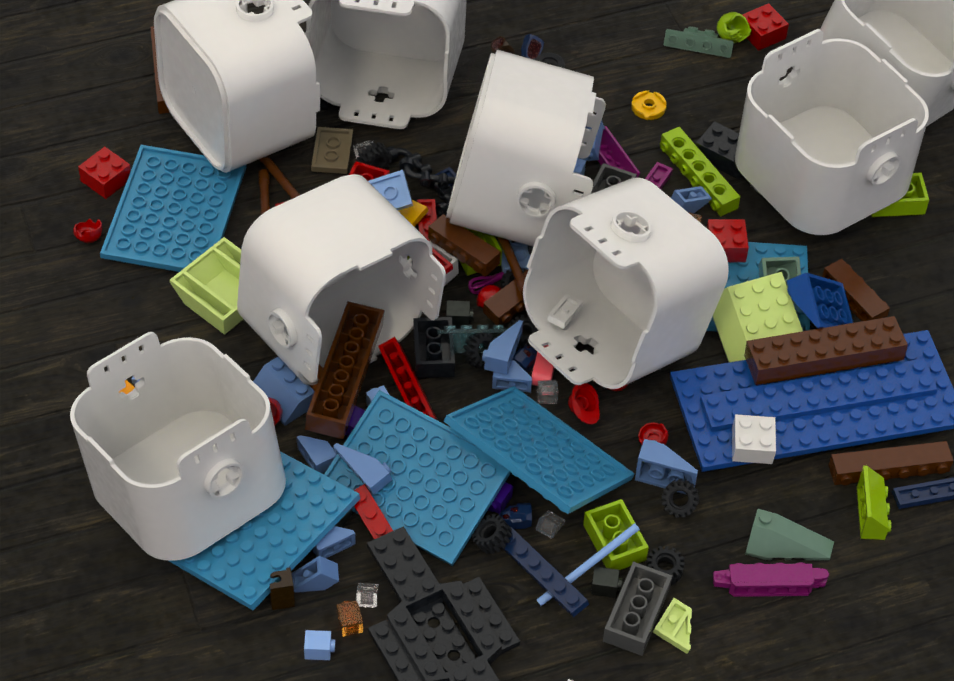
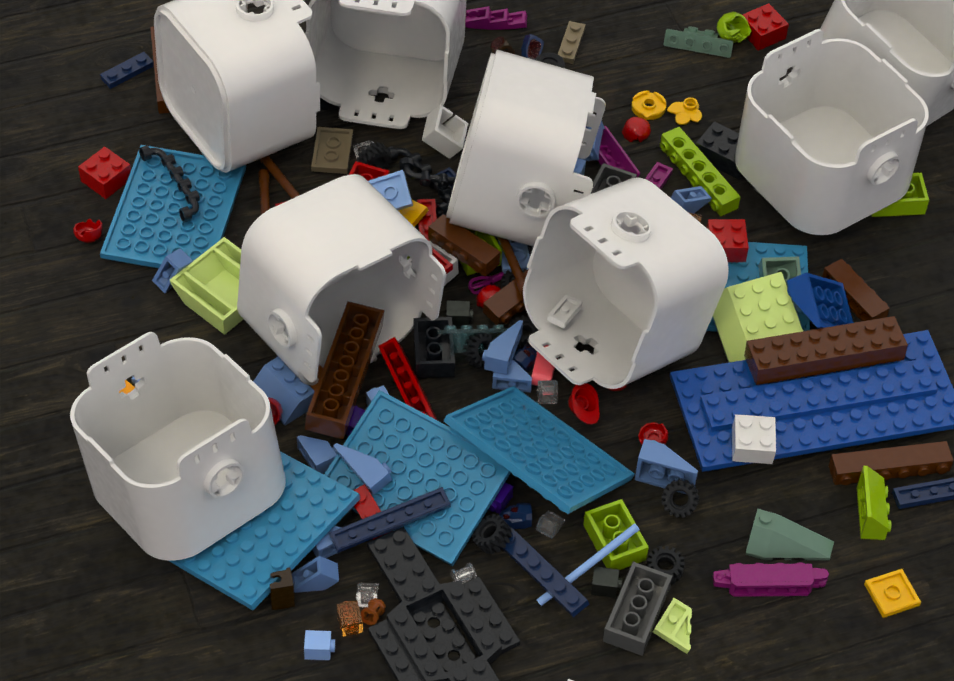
(127, 70): none -> dark blue plate
(169, 268): none -> medium blue slope
(176, 173): none -> black bar
(373, 612): none -> dark orange bush
(389, 519): none -> dark blue tile
(445, 138): none -> white piece
(464, 574): none -> clear bush
(495, 20): none -> magenta slope
(571, 41): none -> dark tan plate
(636, 129): none -> red hair
(685, 111): none -> yellow plate
(892, 593): none -> yellow tile

